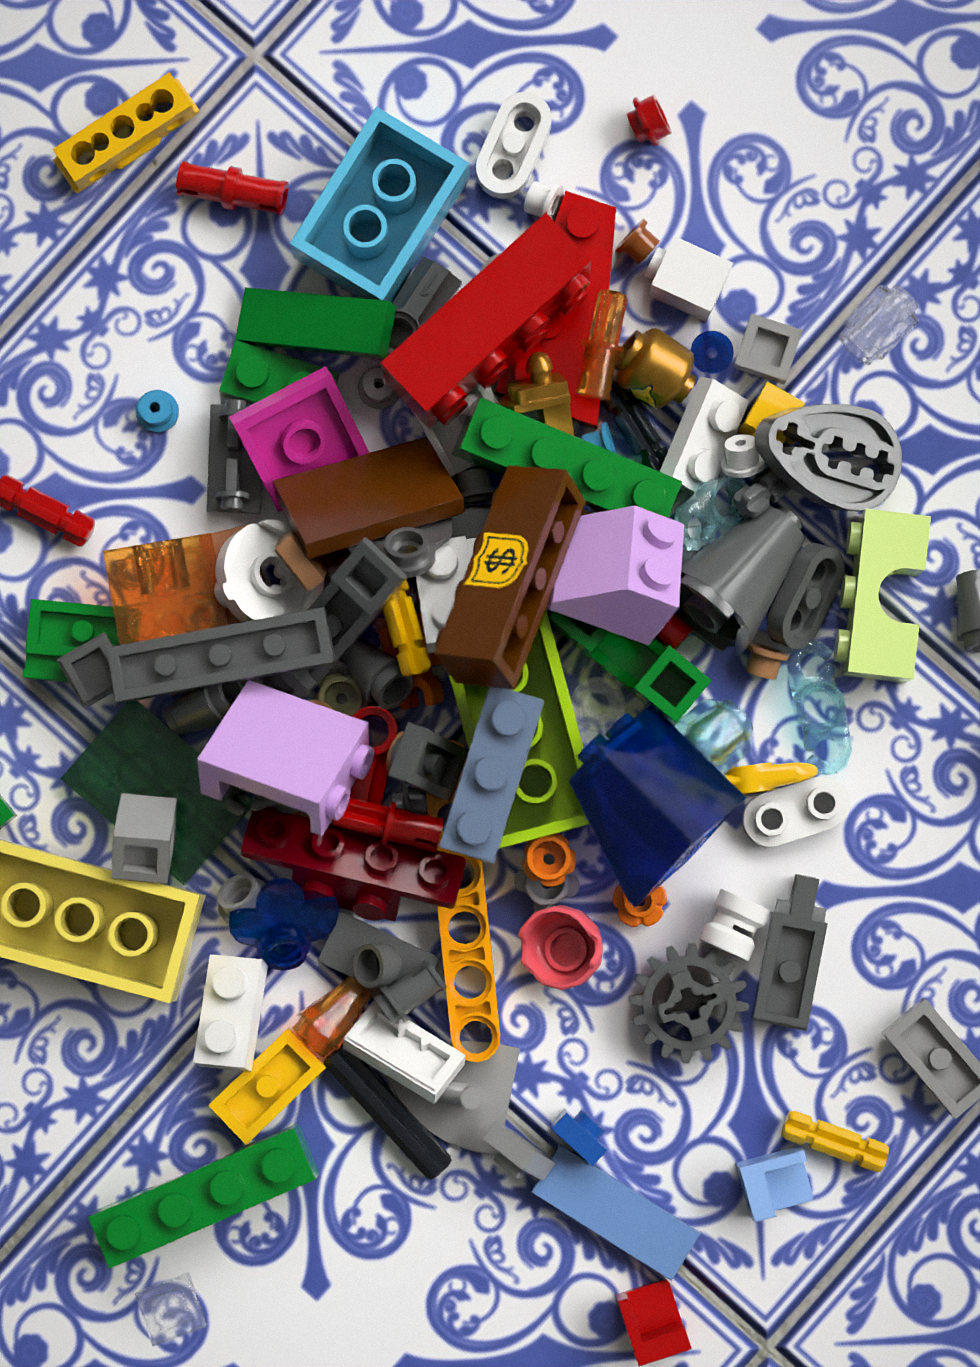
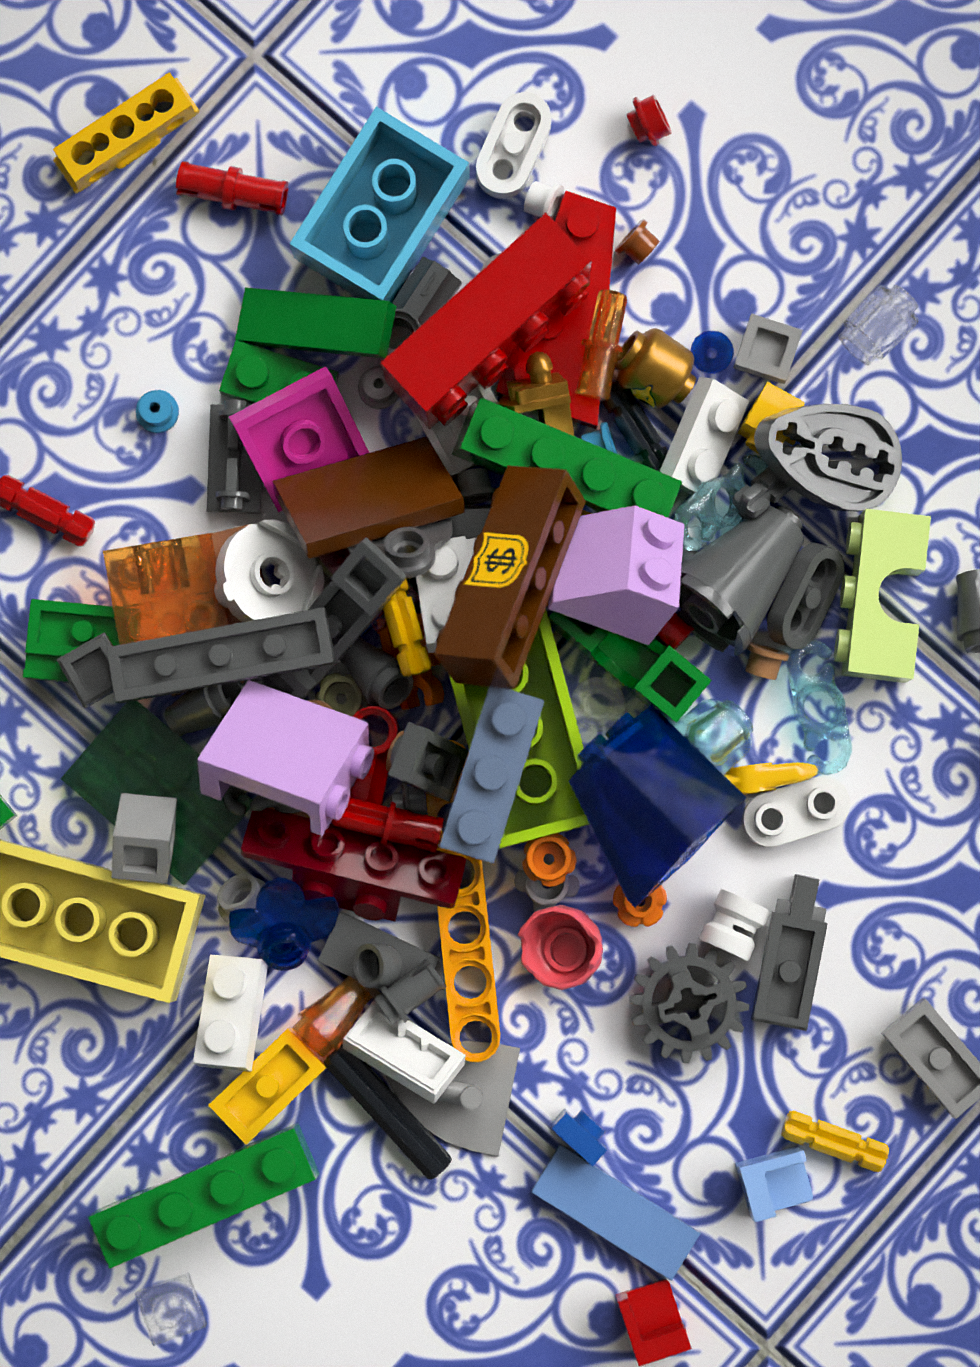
(306, 571): medium nougat tile -> none
(517, 1154): light grey plate -> none
(687, 277): white brick -> none
(741, 457): white piece -> none

